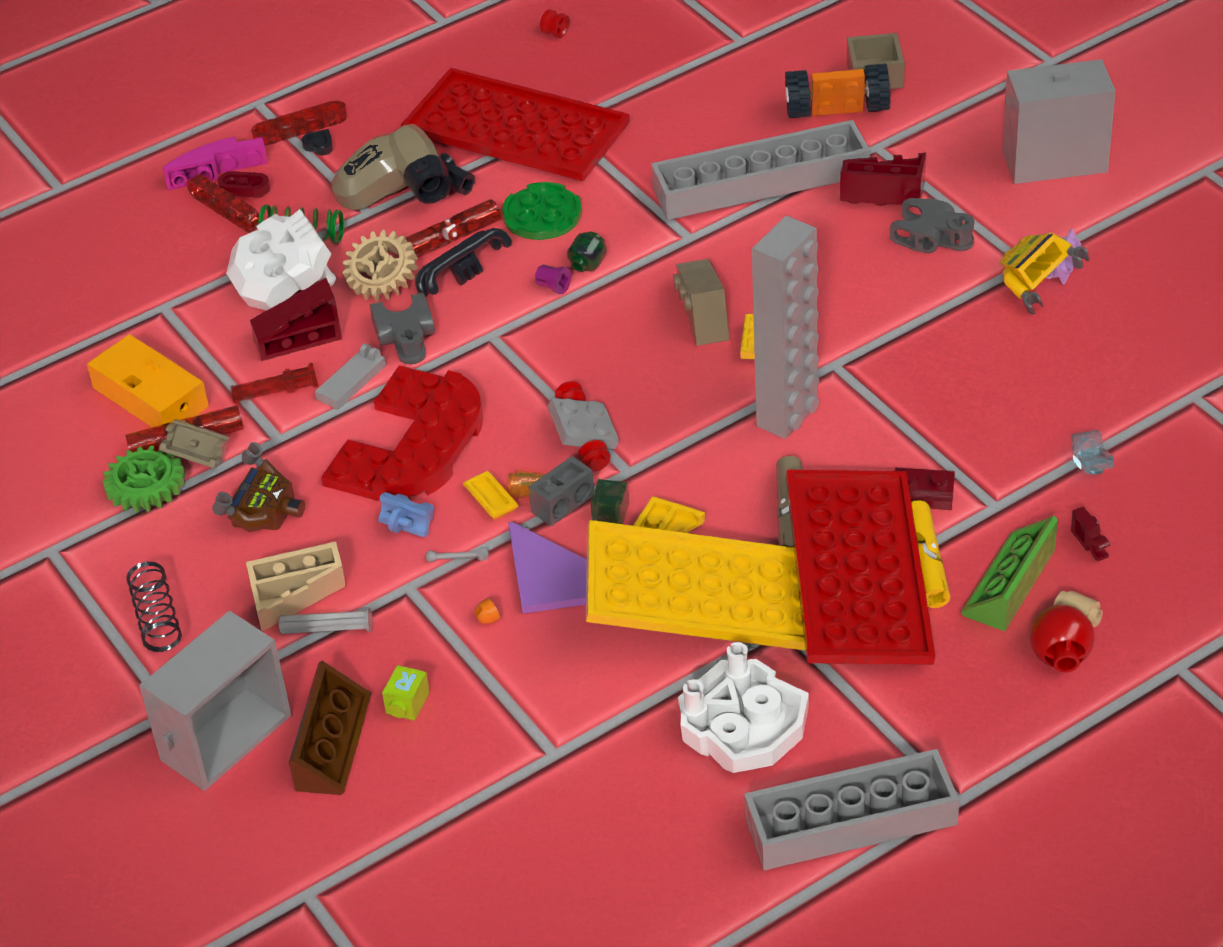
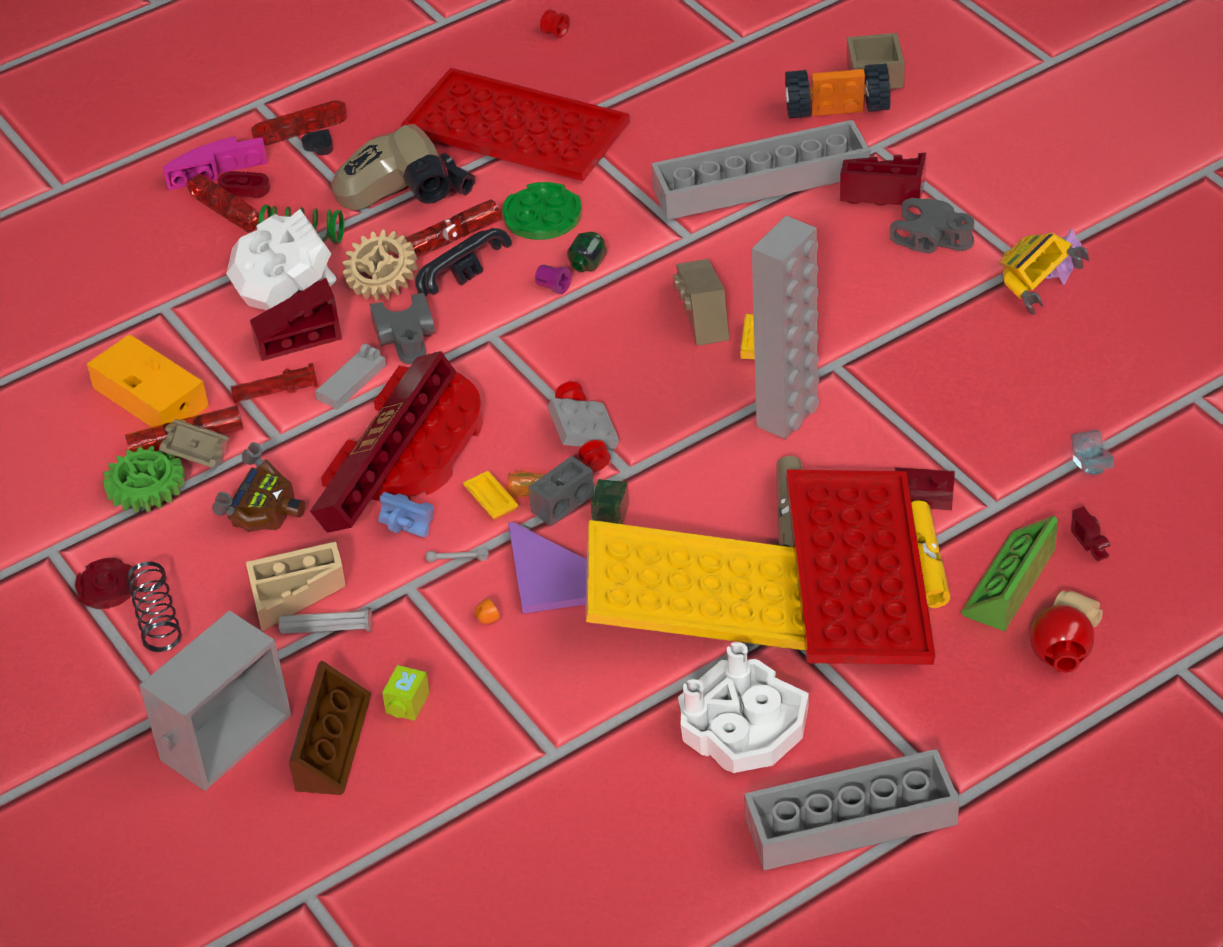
(104, 583): none -> dark red tile
(383, 442): none -> dark red brick
(669, 516): yellow wing -> none
(1058, 121): light grey container -> none

